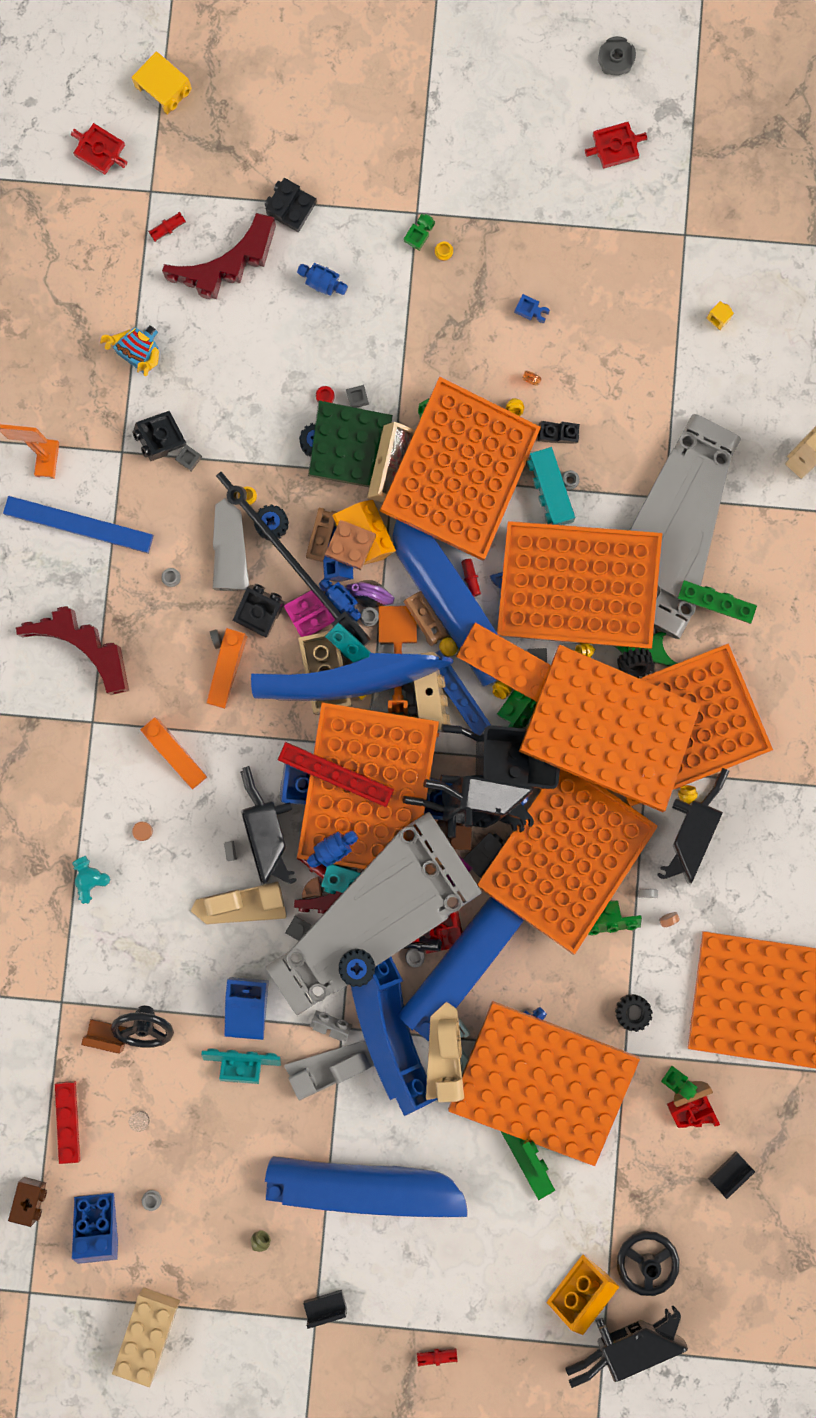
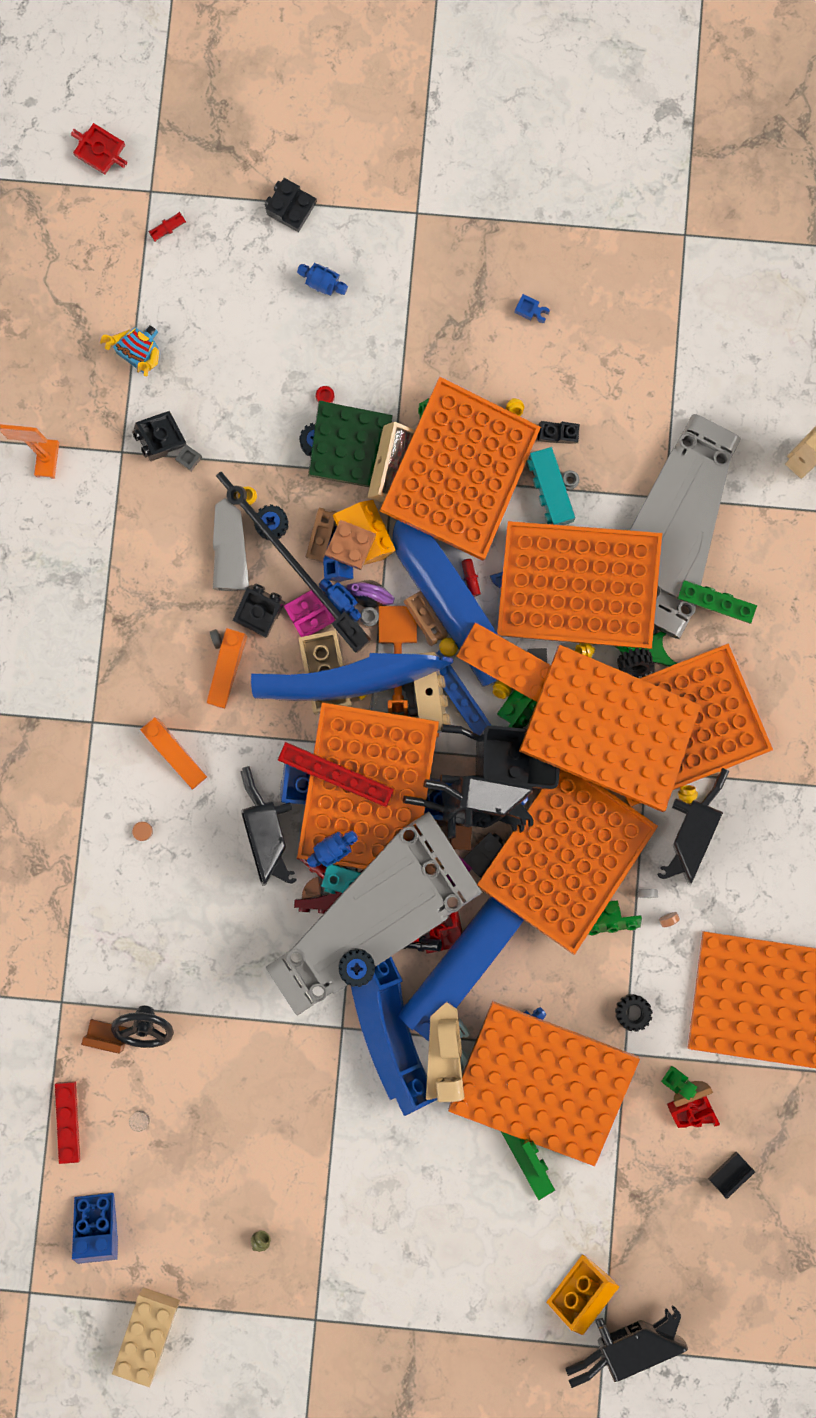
(21, 1211): reddish brown brick -> none
(65, 627): dark red arch -> none
(78, 524): blue tile -> none
(88, 879): teal animal -> none
(151, 1200): light grey plate -> none
(162, 82): yellow panel -> none
(171, 577): light grey plate -> none
(230, 266): dark red arch -> none
(230, 851): light grey tile -> none
(240, 1067): teal bracket -> none
(241, 906): tan panel -> none
(245, 1008): blue slope -> none
(298, 928): dark grey plate -> none
(323, 1021): light grey hinge -> none
(325, 1309): black panel -> none
(328, 1068): light grey panel -> none
(347, 643): teal bracket -> none
(357, 396): dark grey plate -> none
(363, 1189): blue slope -> none
(414, 958): light grey tile -> none
(418, 234): green plate -> none
(437, 1357): red pin -> none
(443, 251): yellow plate -> none
(531, 378): clear orange tile -> none
(616, 144): red plate -> none
(623, 48): dark grey plate -> none
(648, 1264): black piece -> none
(720, 315): yellow plate -> none

